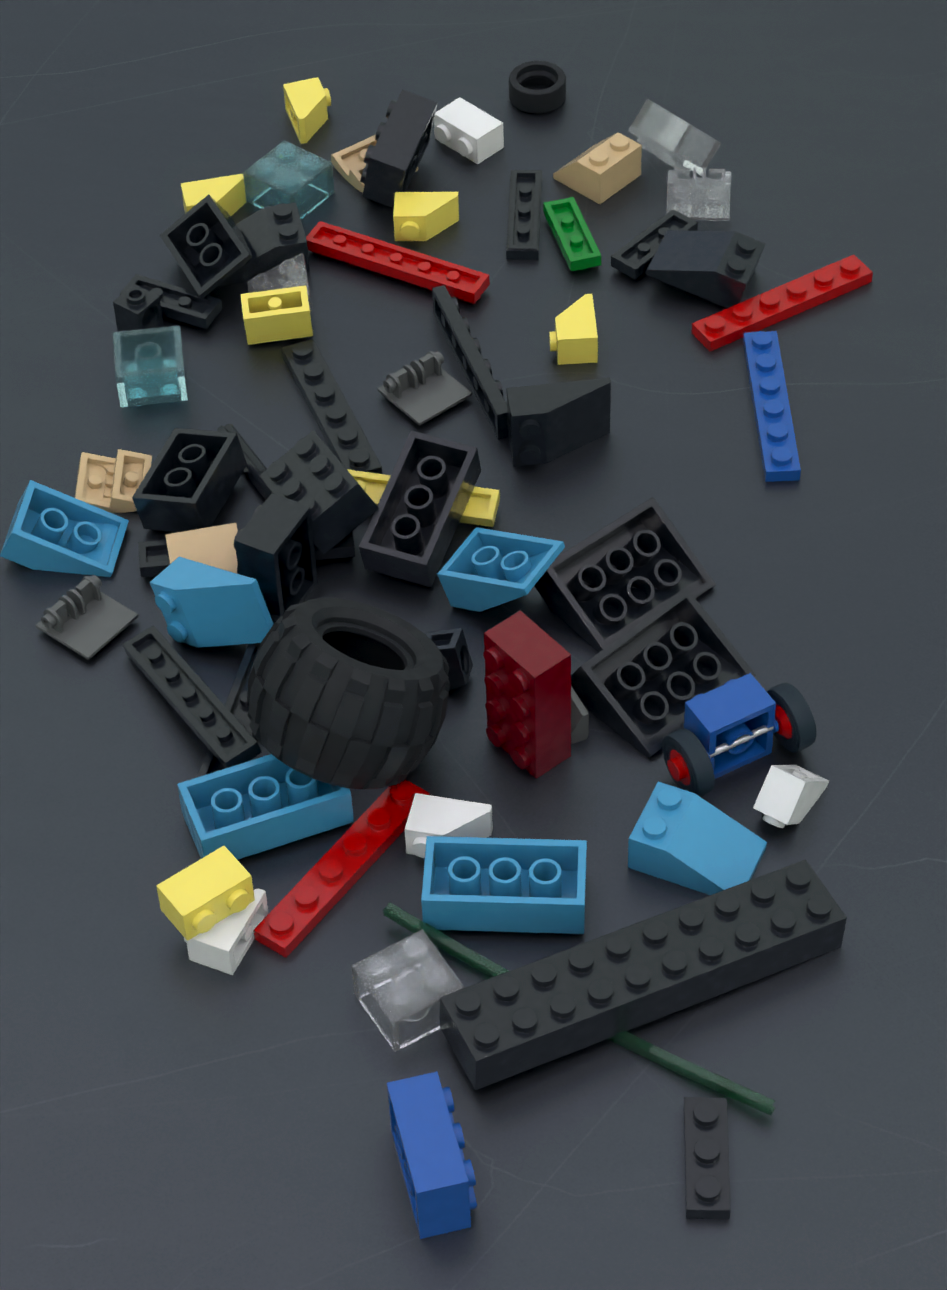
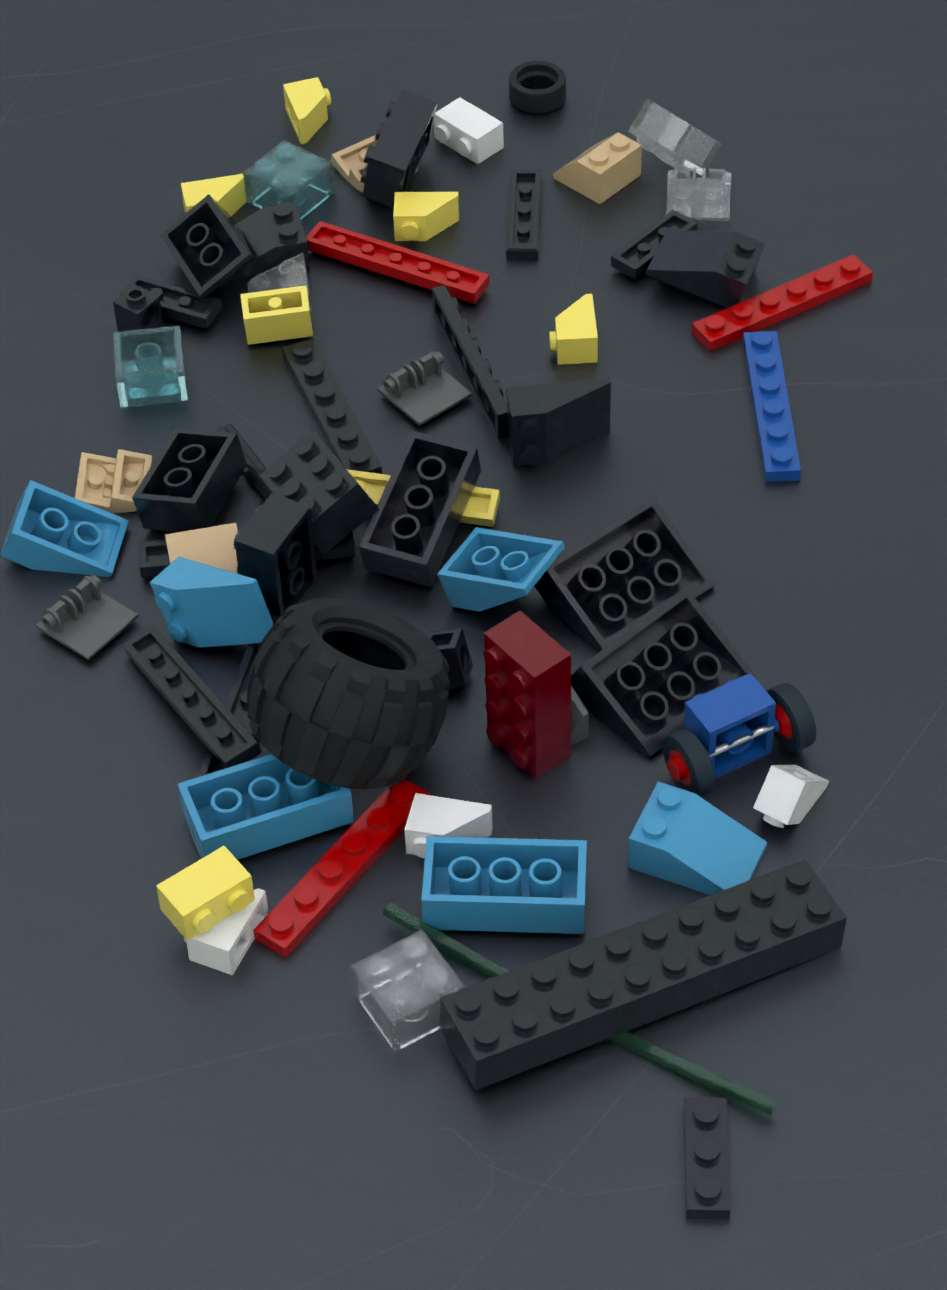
(431, 1154): blue brick -> none
(572, 234): green plate -> none

